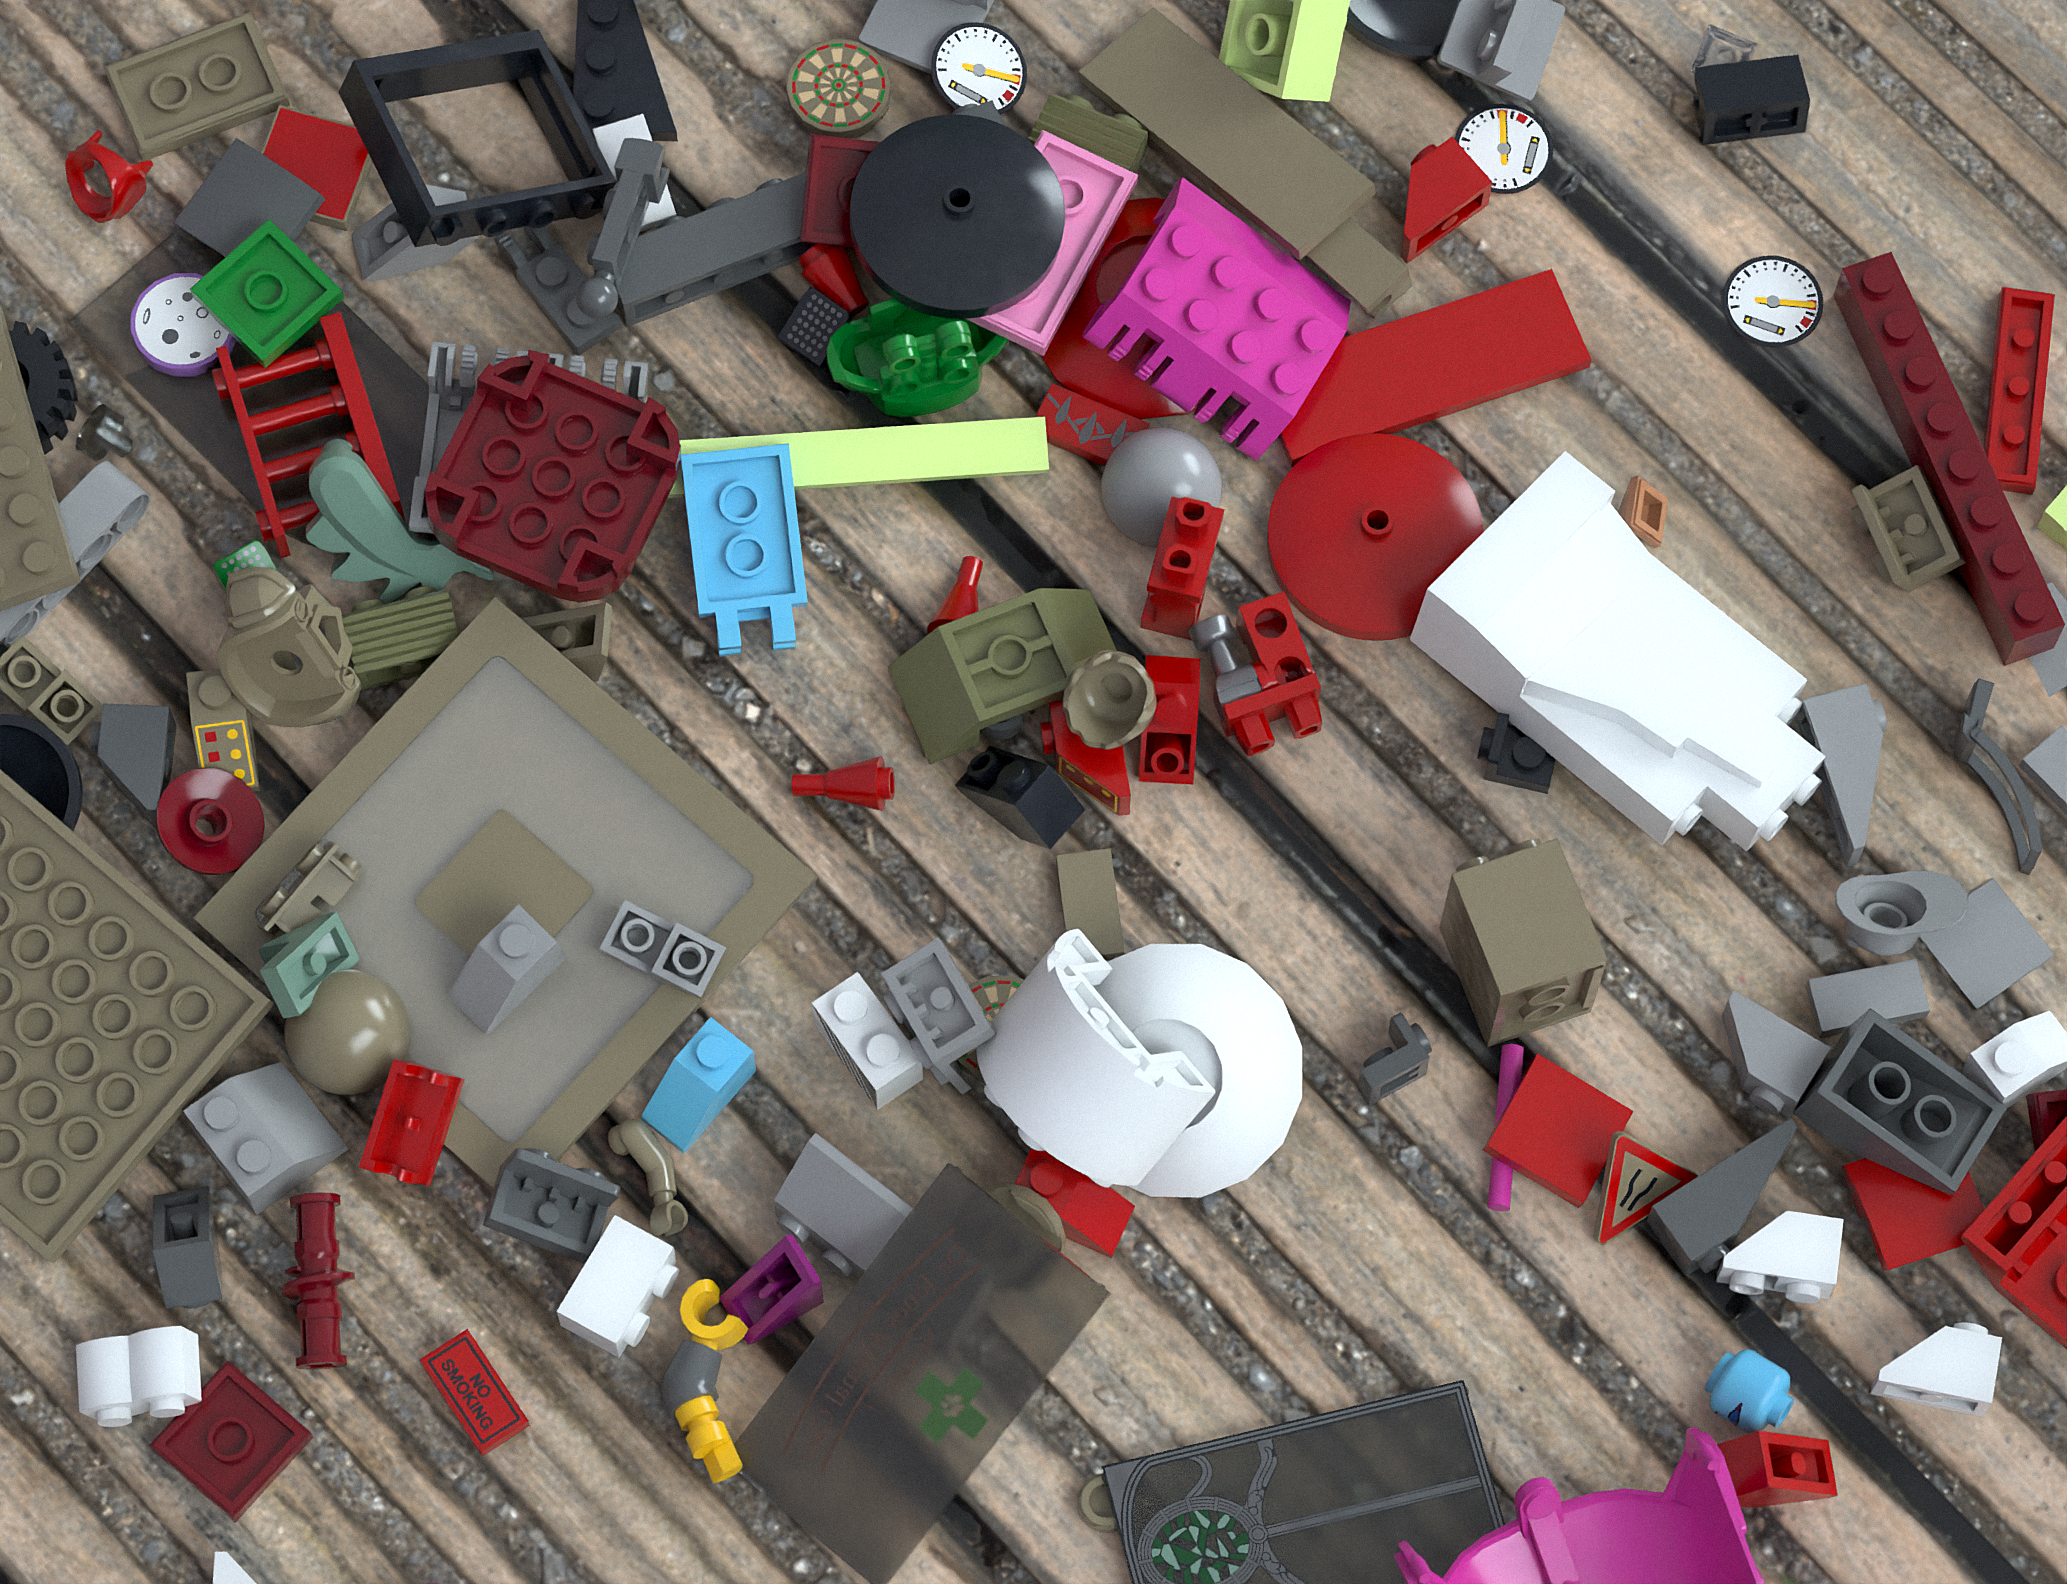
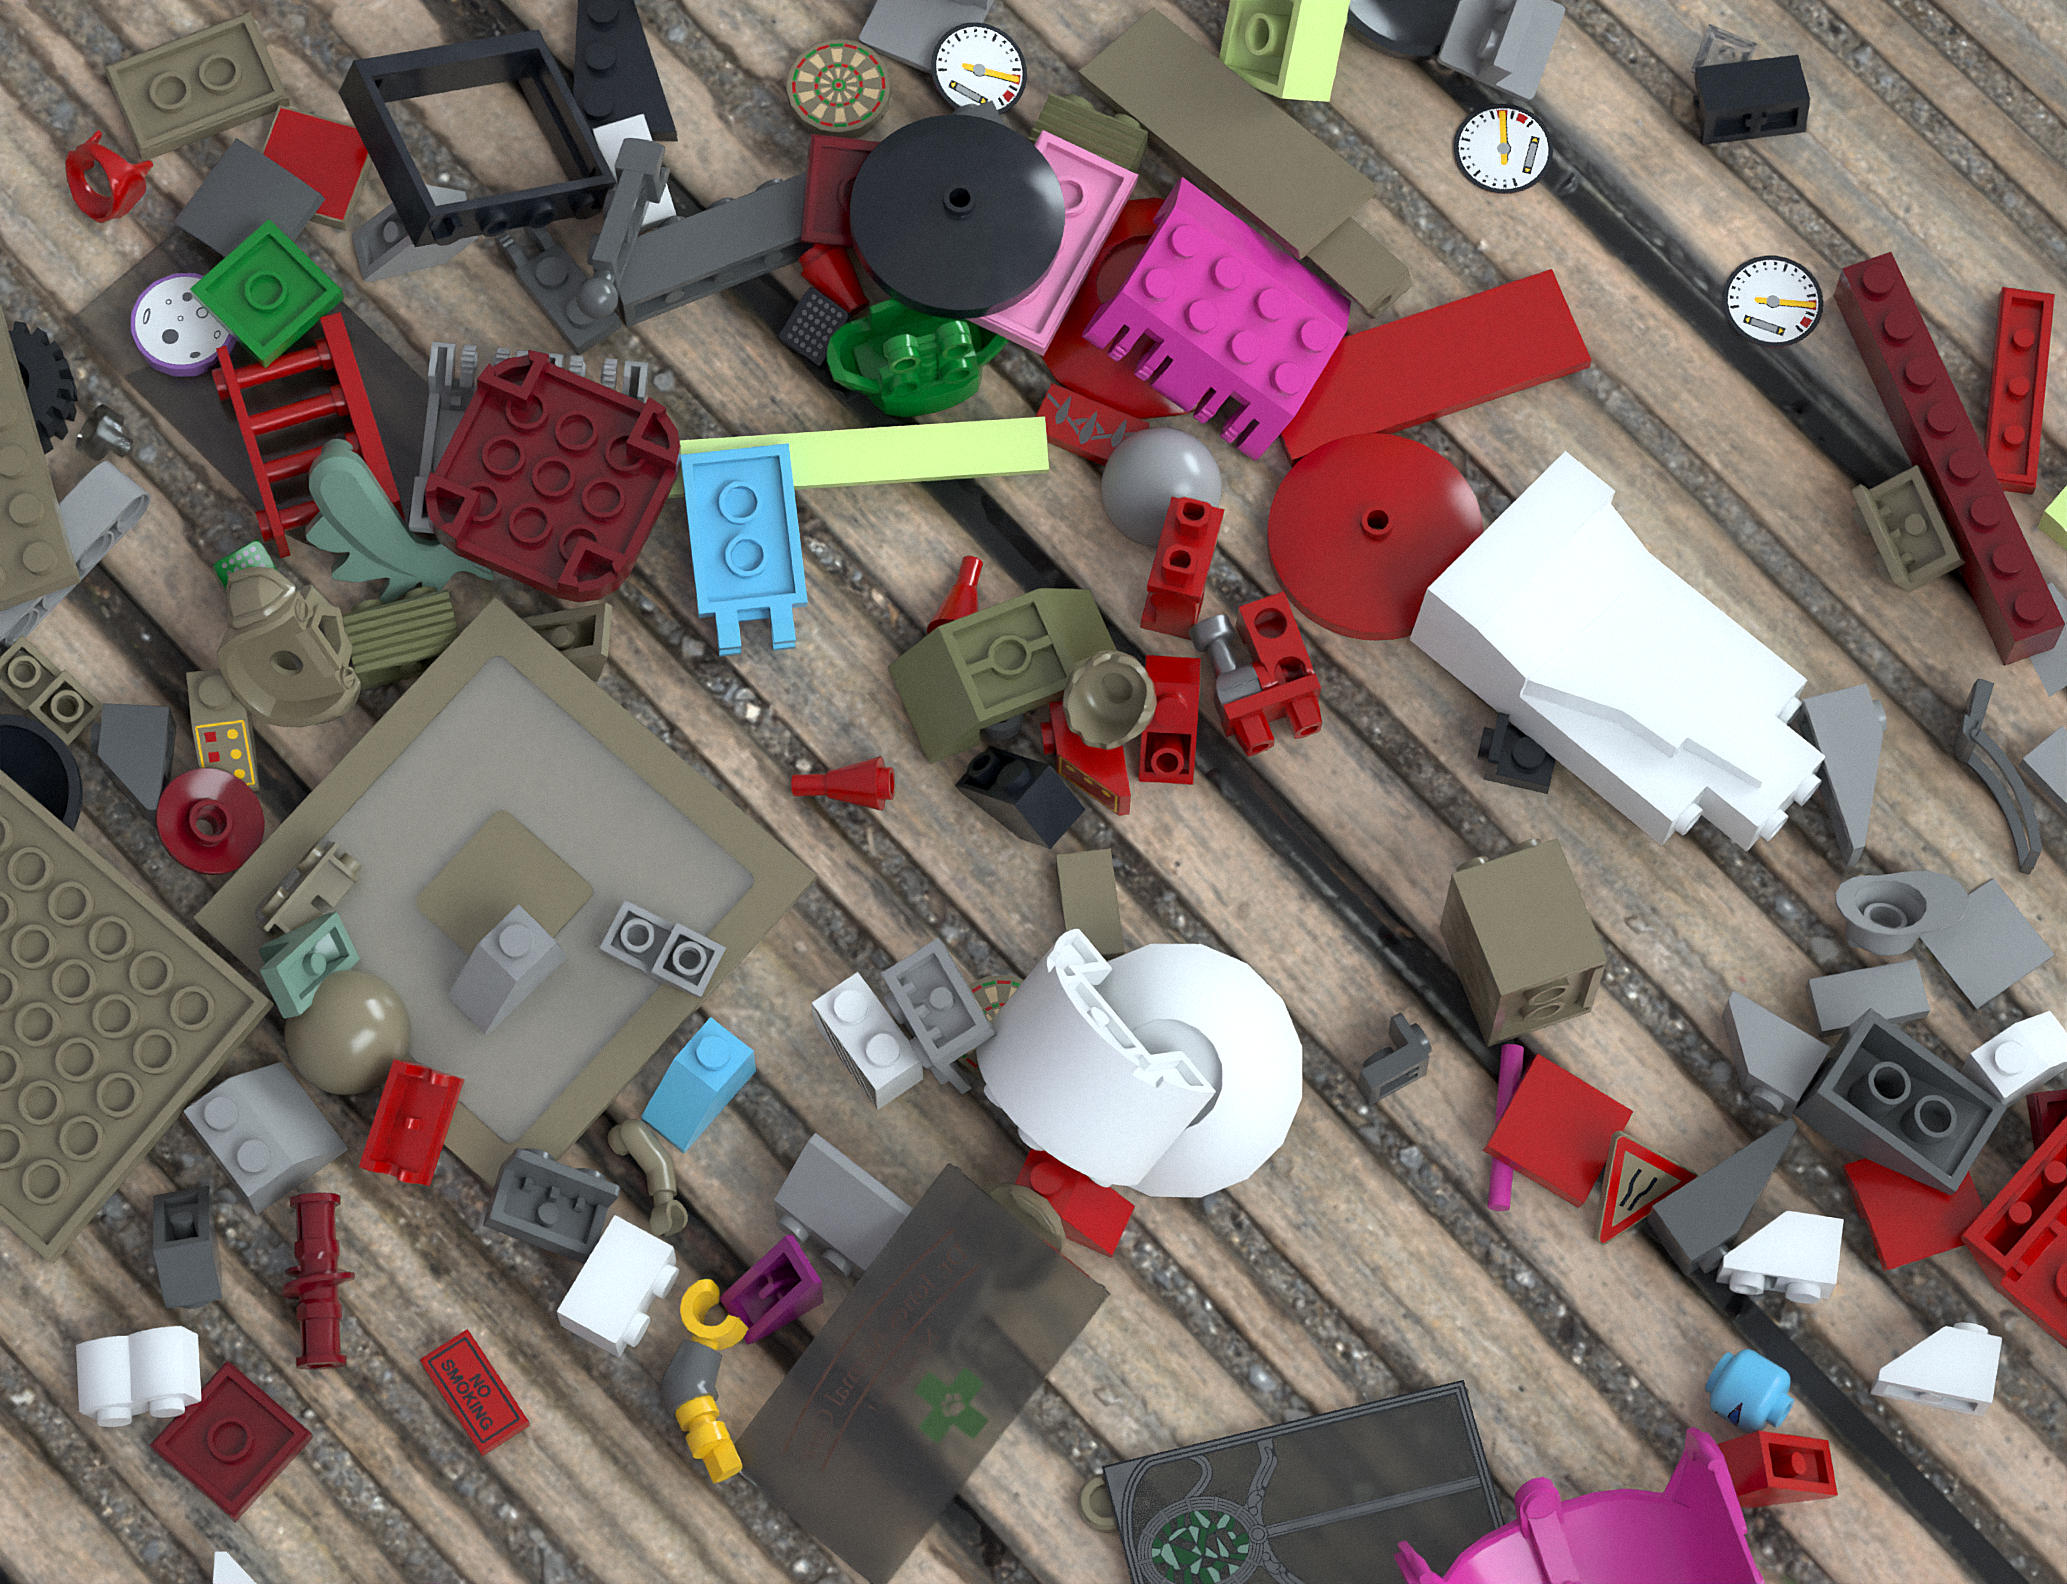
(1441, 195): red slope -> none
(1644, 511): nougat slope -> none

